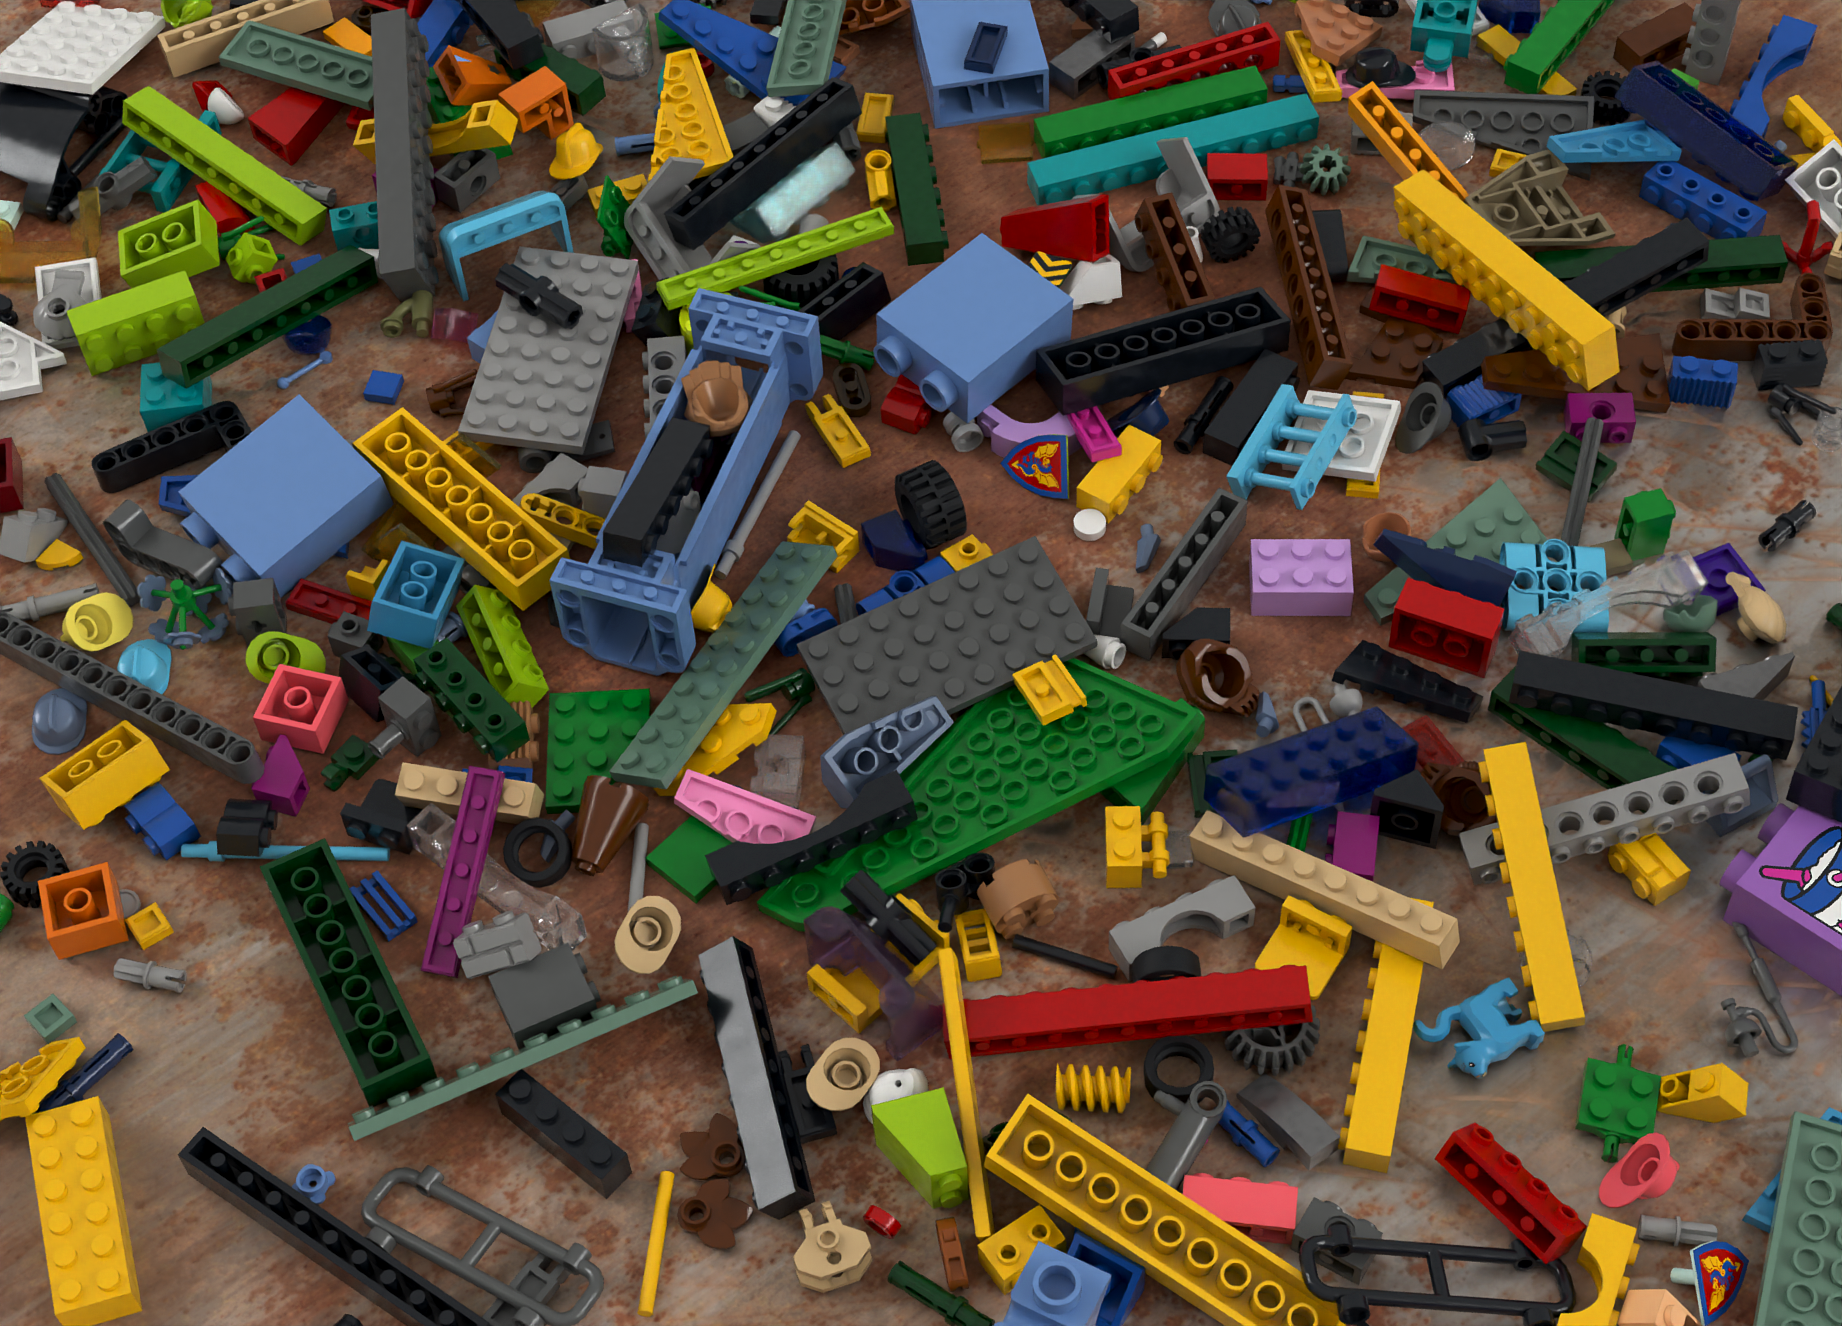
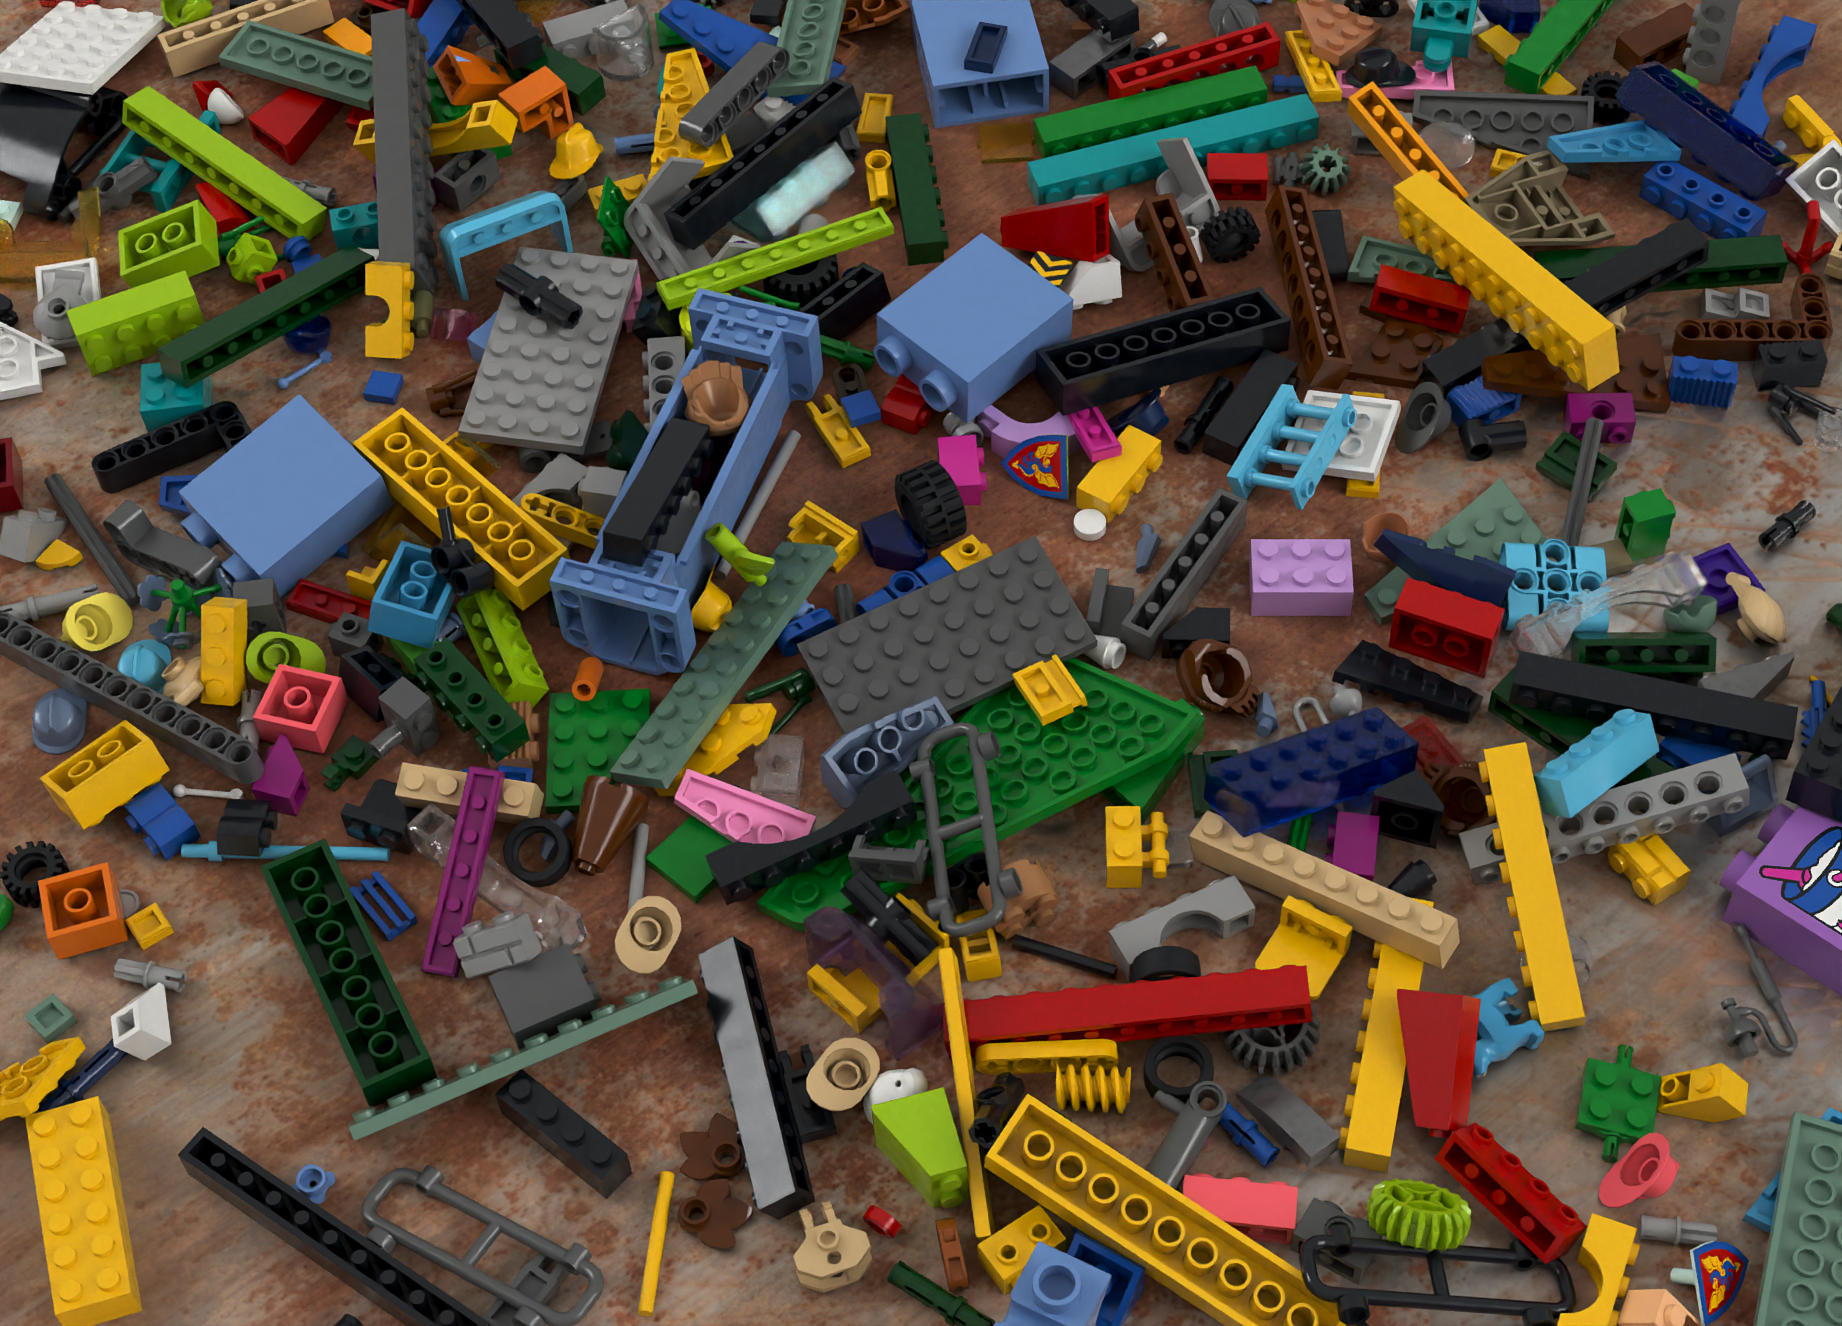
(143, 1024): none -> white slope
(180, 791): none -> white hinge
(183, 680): none -> tan animal
(223, 650): none -> yellow brick
(245, 722): none -> light grey pin
(296, 249): none -> blue plate
(393, 284): none -> yellow arch
(456, 559): none -> black beam
(587, 679): none -> orange cylinder
(627, 440): none -> clear green slope
(734, 94): none -> dark grey beam
(747, 564): none -> lime plant
(860, 408): none -> blue tile
(889, 862): none -> dark grey hinge
(962, 462): none -> dark pink brick
(996, 1109): none -> black piece
(1002, 883): none -> dark grey bar
(1044, 1056): none -> yellow beam
(1414, 880): none -> black cone
(1418, 1214): none -> lime gear
(1439, 1056): none -> red slope
(1596, 763): none -> medium azure brick

